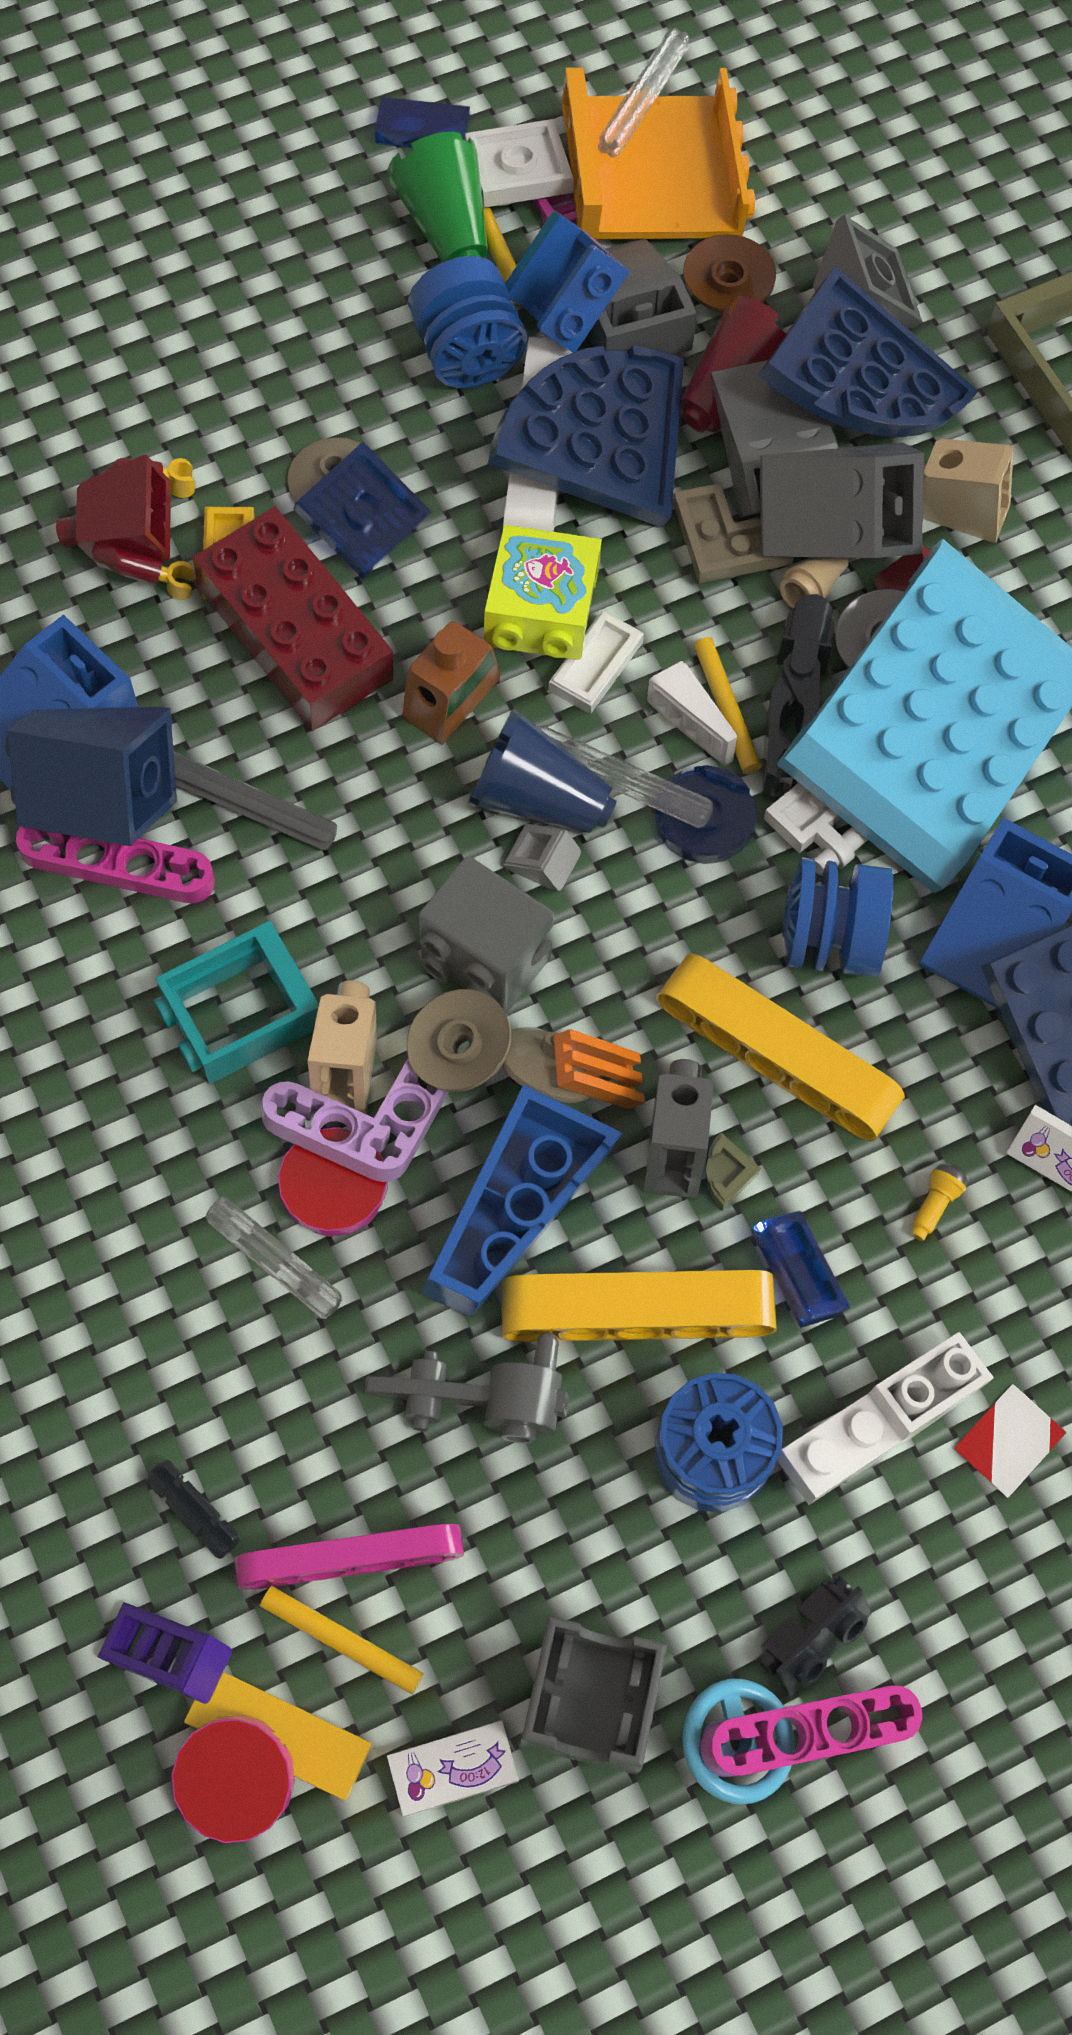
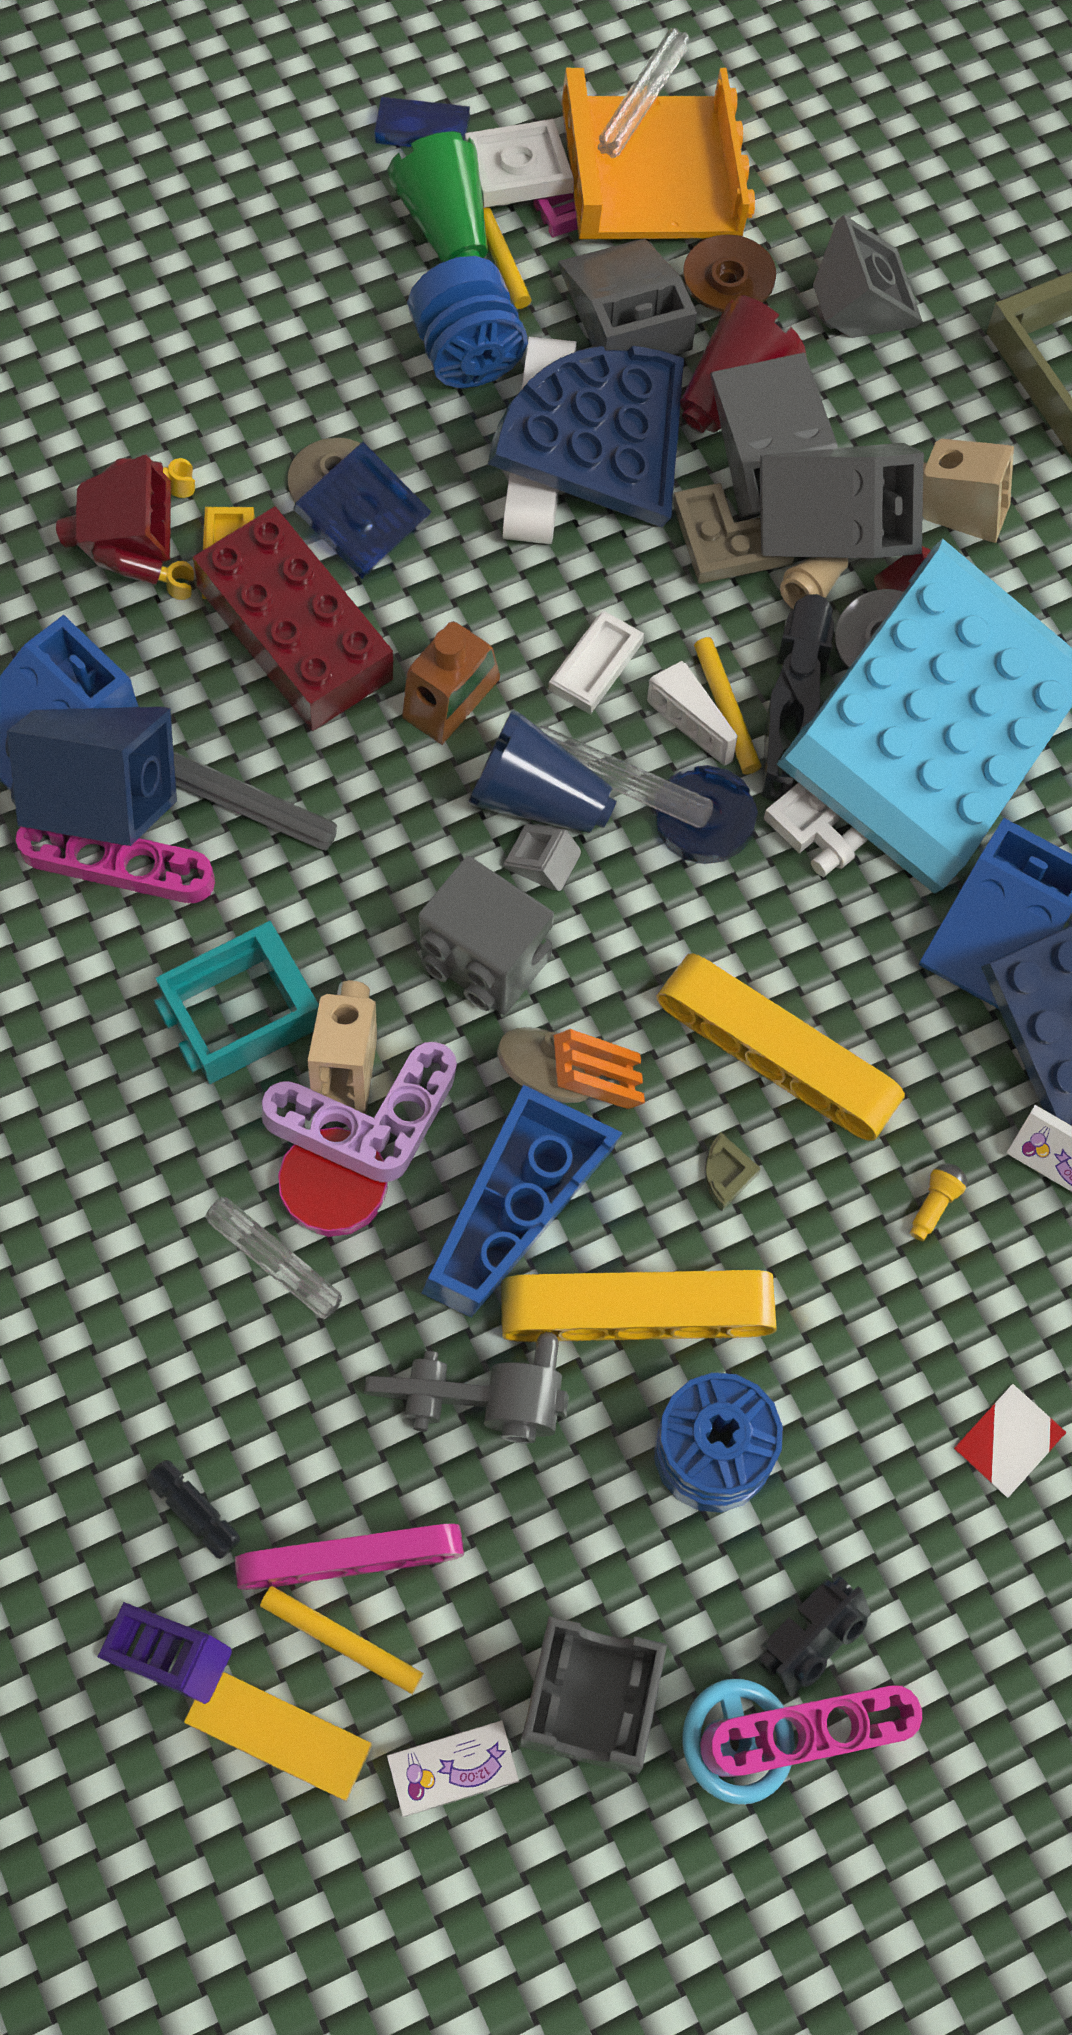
(233, 1779): red tile -> none
(447, 1024): dark tan dish -> none
(541, 592): neon yellow panel -> none
(565, 281): blue panel -> none
(679, 1131): dark grey torso -> none
(800, 1269): clear blue tile -> none
(839, 917): blue wheel -> none
(863, 366): dark blue plate -> none
(884, 1418): white slope -> none

